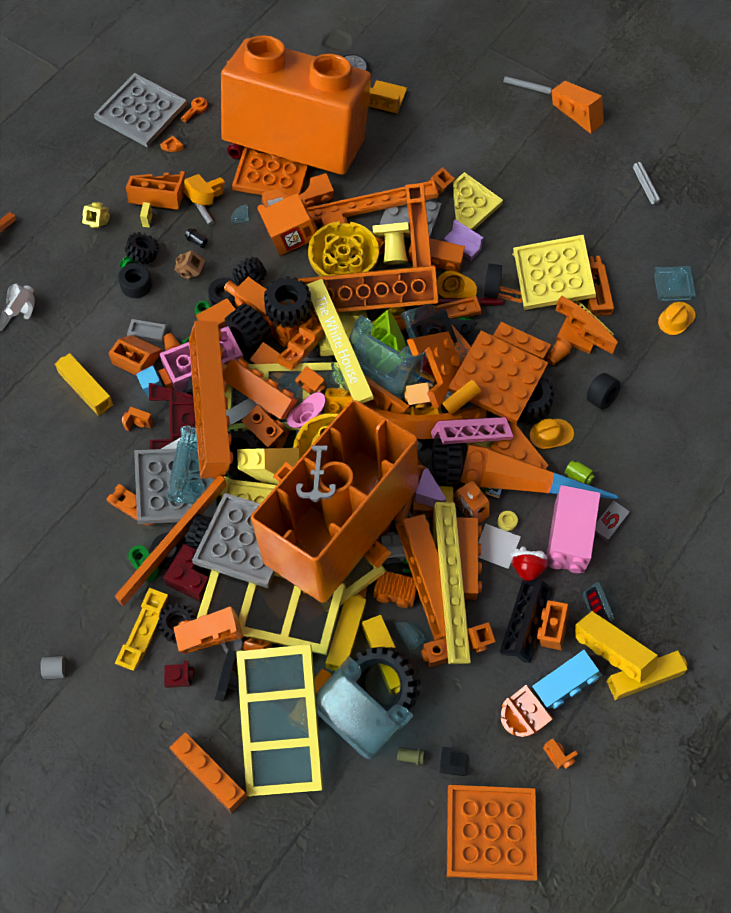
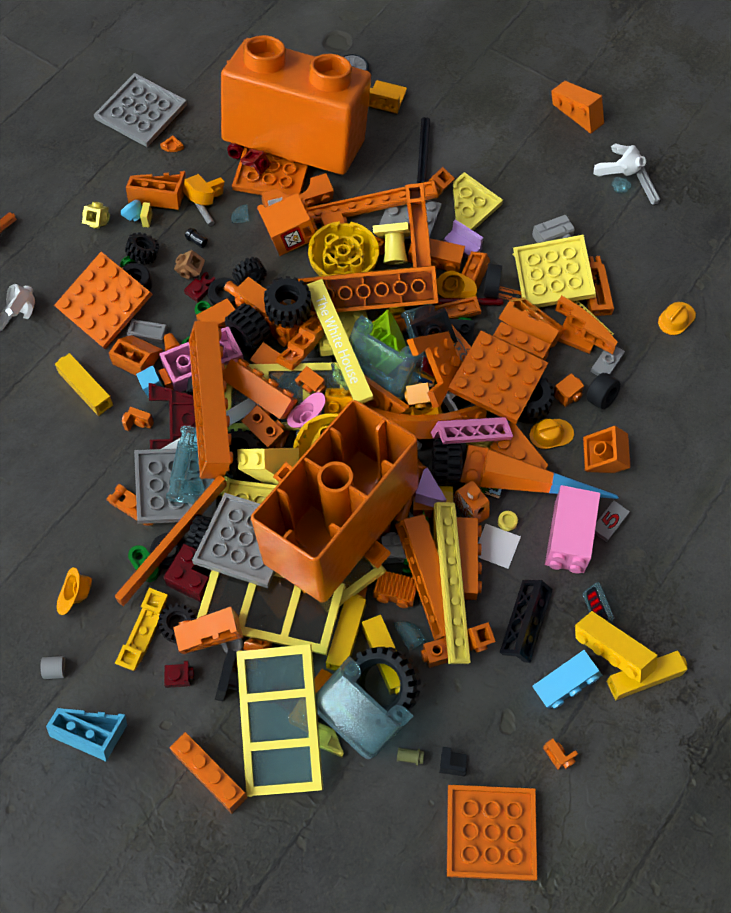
(73, 591): none -> light orange piece
(87, 731): none -> medium azure wedge
(103, 300): none -> orange plate
(132, 210): none -> medium azure cone
(198, 106): orange plate -> none
(199, 289): none -> dark red plate
(256, 159): none -> dark red bracket
(315, 495): light grey piece -> none
(329, 740): none -> light yellow tile
(423, 150): none -> black axle
(461, 397): light orange brick -> none
(476, 267): none -> orange slope
(524, 713): slope -> none
(529, 564): red hair -> none
(531, 320): none -> orange wedge
(544, 89): light grey bar -> none
(553, 229): none -> light grey brick
(554, 625): orange brick -> none
(559, 351): orange cone -> none
(568, 390): none -> orange brick
(579, 472): lime brick -> none
(607, 362): none -> light grey plate
(607, 451): none -> orange slope
(620, 185): none -> clear light blue plant
(628, 164): none -> white piece
(674, 283): clear light blue tile -> none

